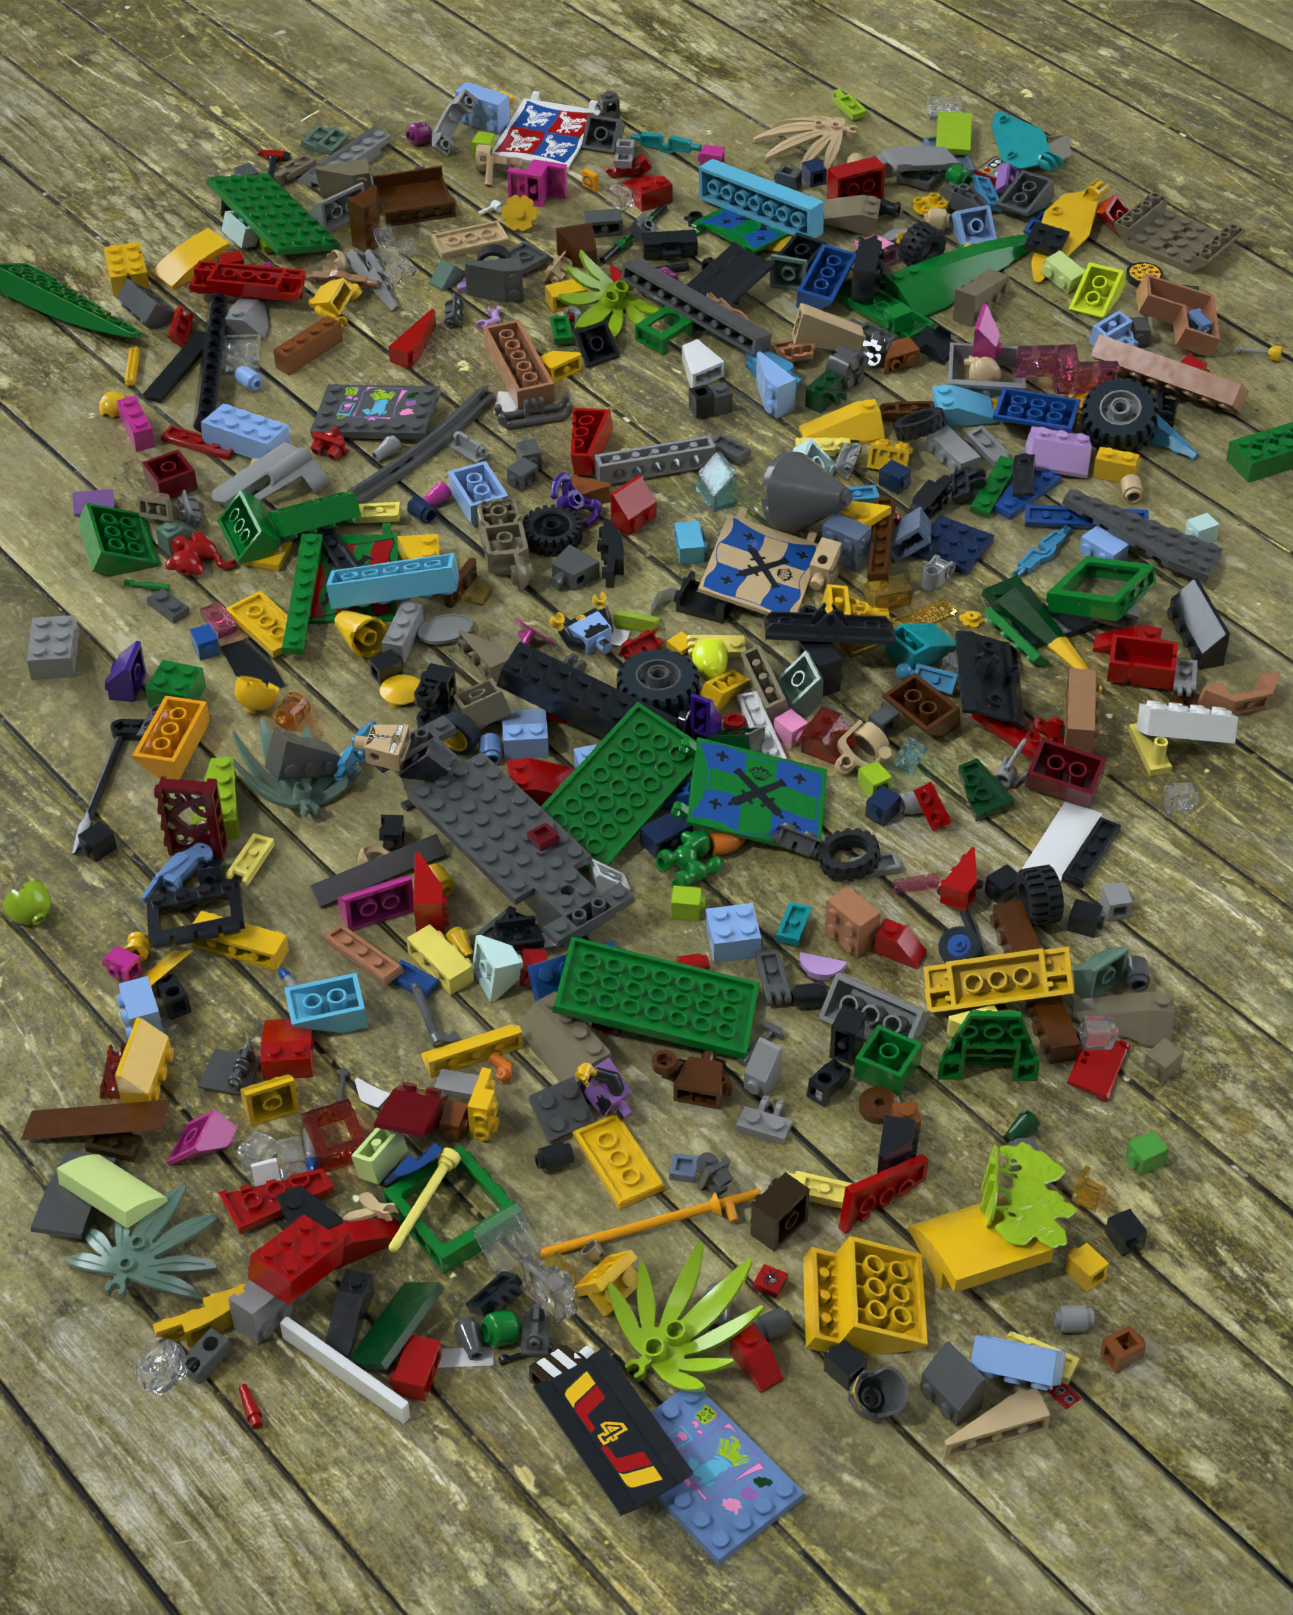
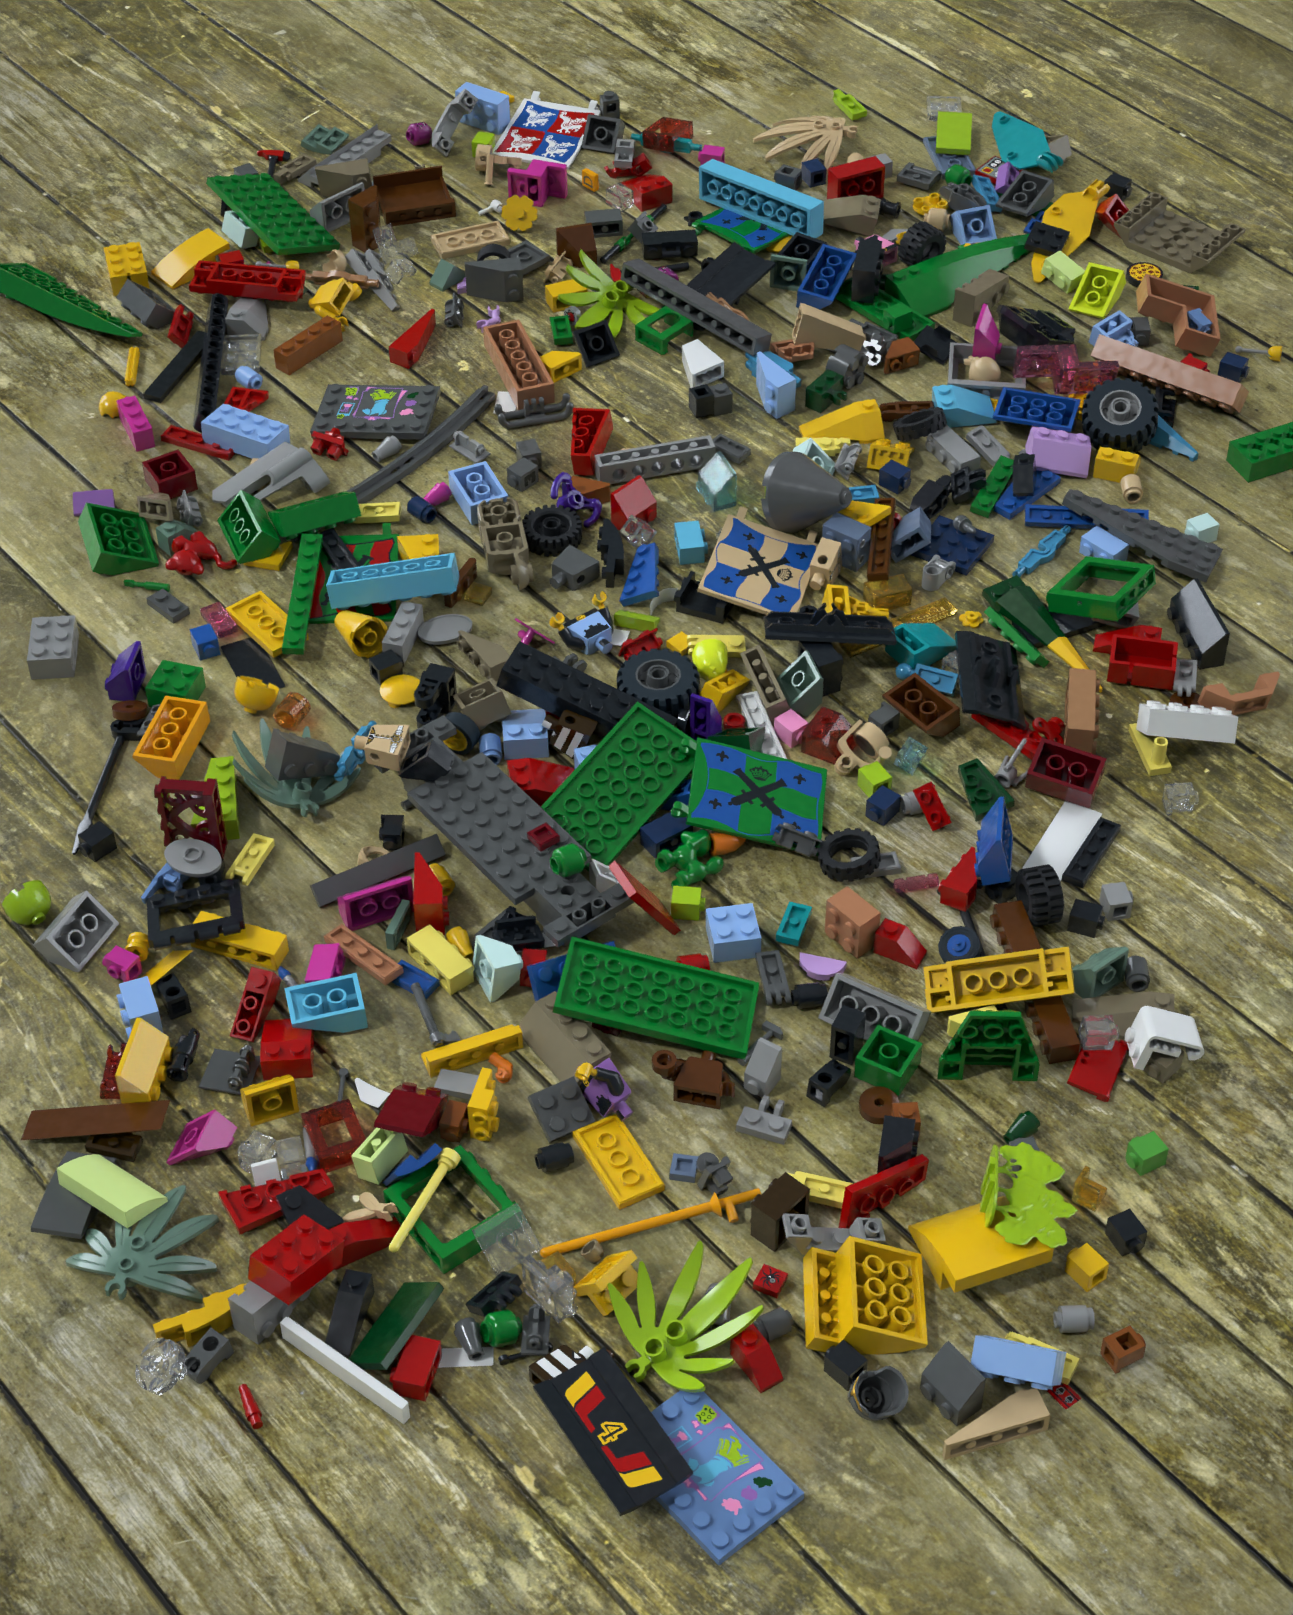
(76, 932): none -> light grey slope
(129, 710): none -> reddish brown piece
(183, 1056): none -> black piece
(193, 857): none -> light grey piece
(246, 398): none -> red wing
(255, 1003): none -> red slope
(290, 264): none -> hinge
(325, 962): none -> dark pink hinge
(398, 924): none -> sand green tile
(568, 860): none -> green head
(569, 731): none -> dark brown torso
(638, 531): none -> clear brick
(642, 577): none -> blue wing
(644, 898): none -> red tile
(670, 131): none -> clear red panel
(804, 1236): none -> light grey slope
(919, 158): light grey piece -> none
(963, 524): none -> dark grey bar
(994, 846): none -> blue slope
(1033, 327): none -> black piece
(1118, 185): none -> black brick
(1162, 1033): none -> white piece
(1233, 367): none -> dark blue brick

